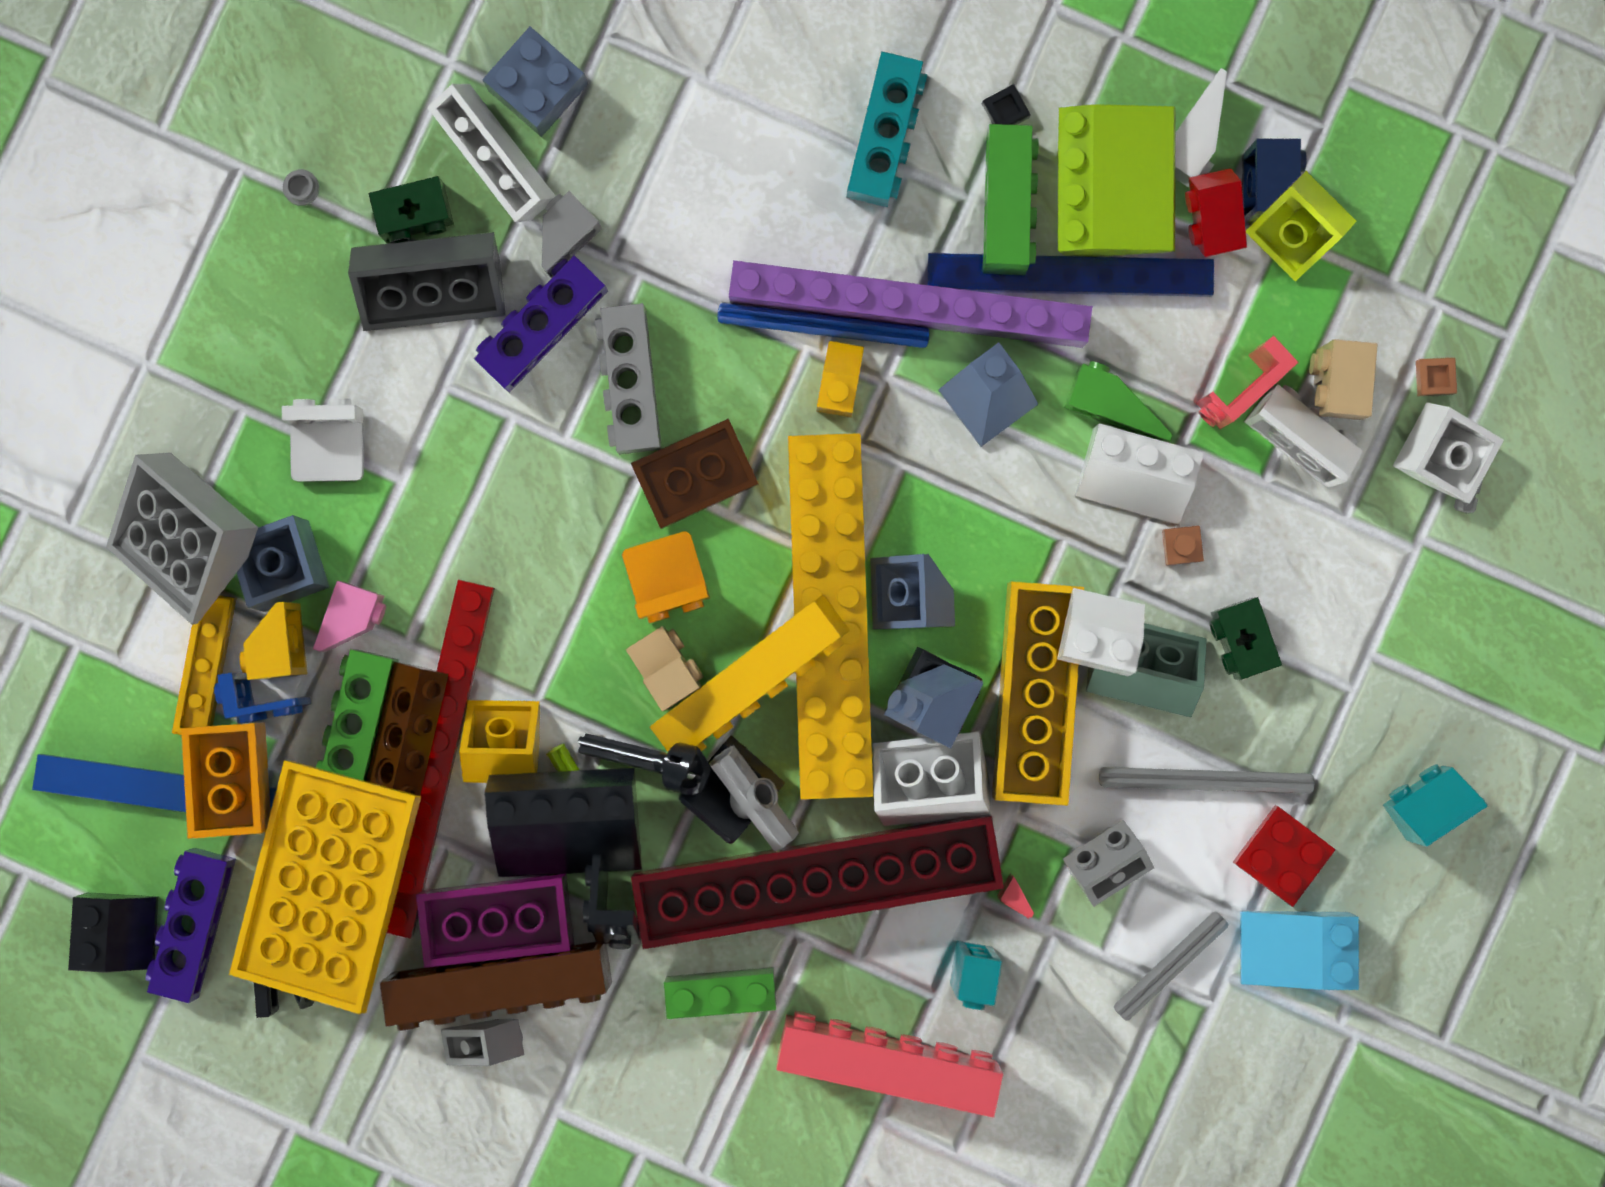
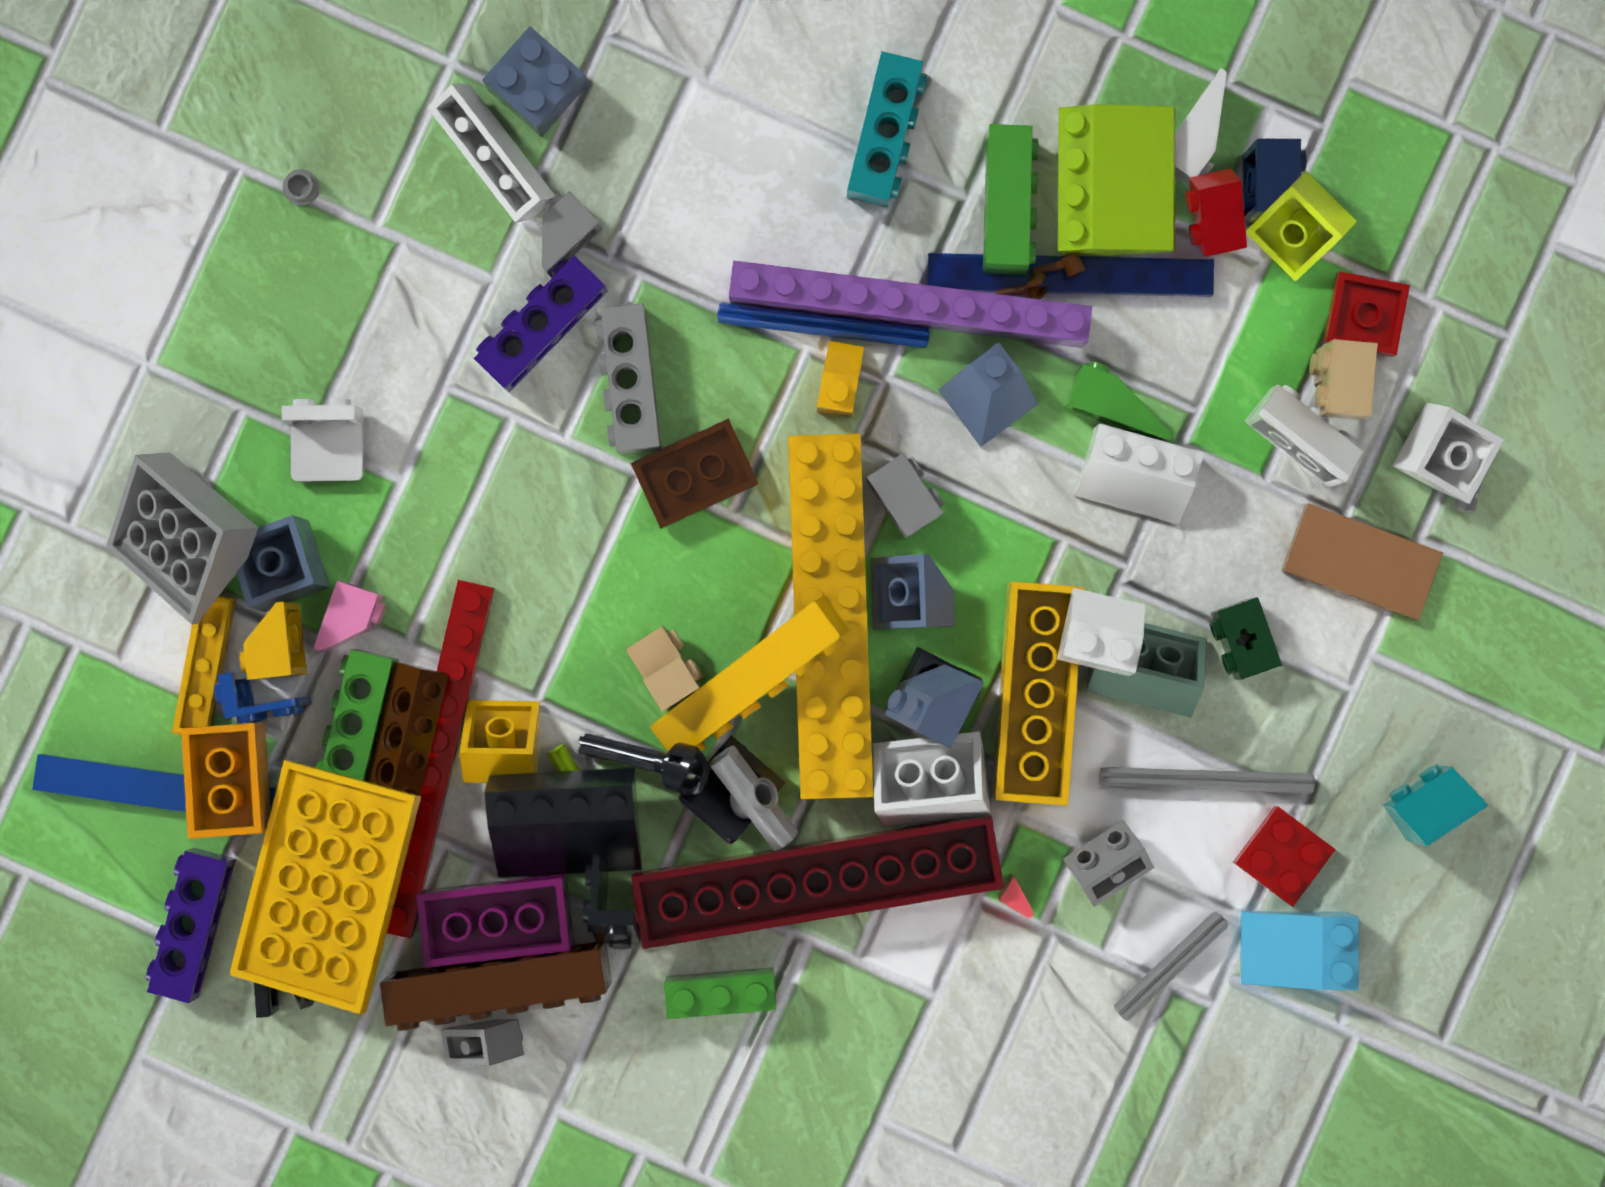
(112, 932): black slope -> none
(394, 203): dark green brick -> none
(427, 281): dark grey slope -> none
(665, 576): light orange bracket -> none
(890, 1064): coral brick -> none
(905, 495): none -> light grey brick
(975, 975): teal brick -> none
(1006, 107): black tile -> none
(1030, 289): none -> reddish brown hand
(1071, 264): none -> reddish brown hand
(1182, 545): nougat plate -> none
(1273, 361): coral window -> none
(1362, 561): none -> medium nougat tile
(1367, 311): none -> red plate
(1436, 377): nougat plate -> none

